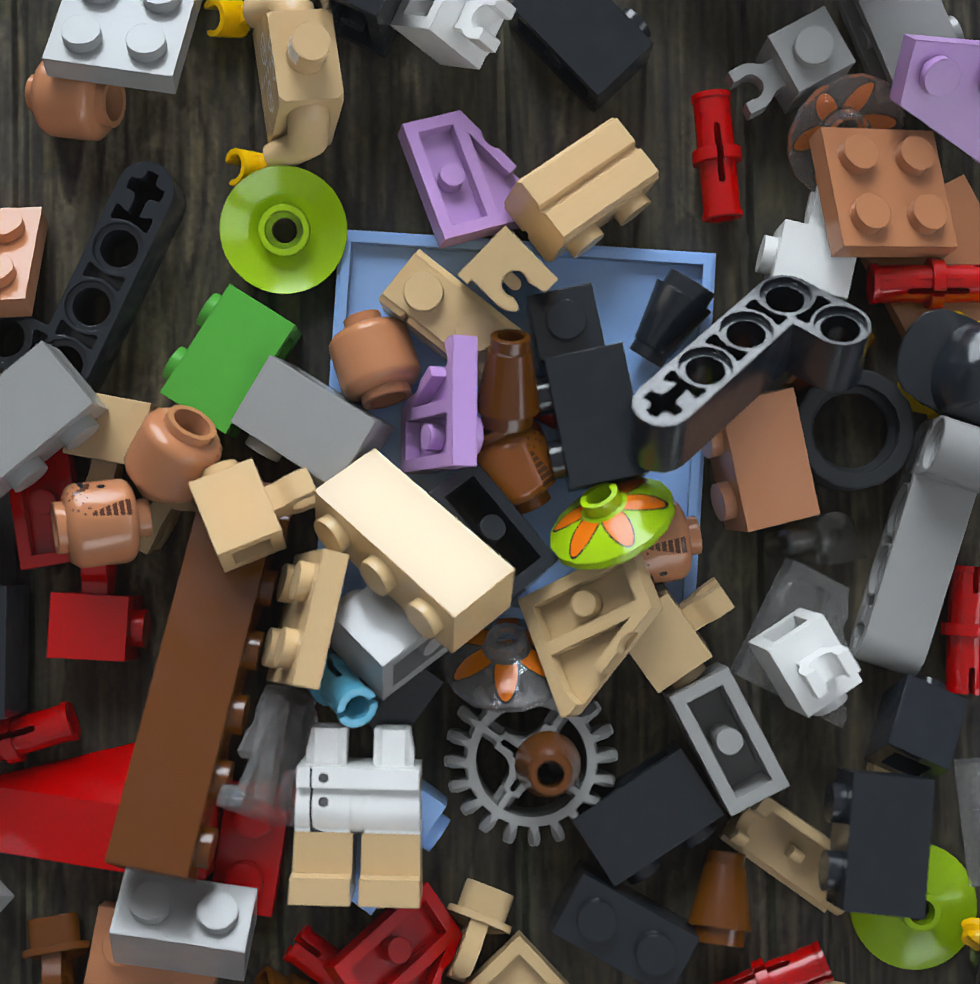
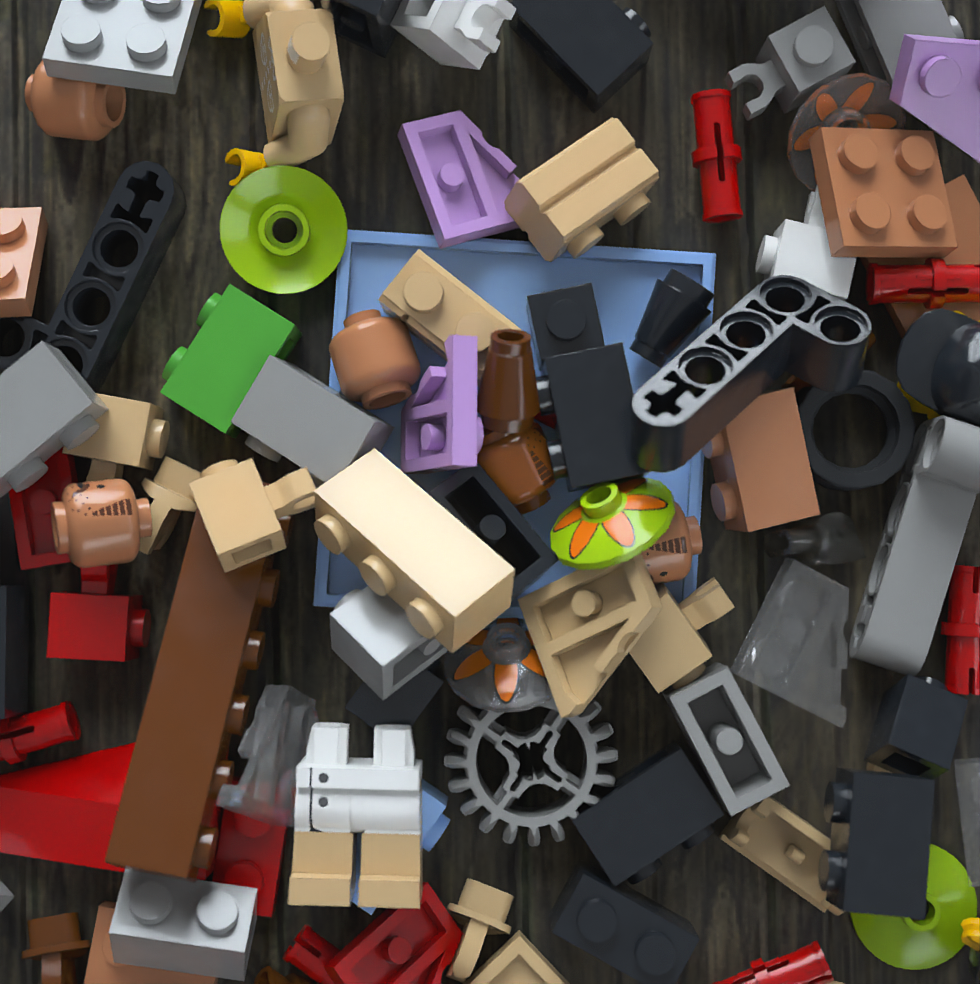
(171, 452): nougat head -> none
(310, 599): tan plate -> none
(342, 686): medium azure pin -> none
(496, 263): tan hinge -> none
(547, 747): reddish brown cone -> none
(722, 900): reddish brown cone -> none
(806, 663): white brick -> none

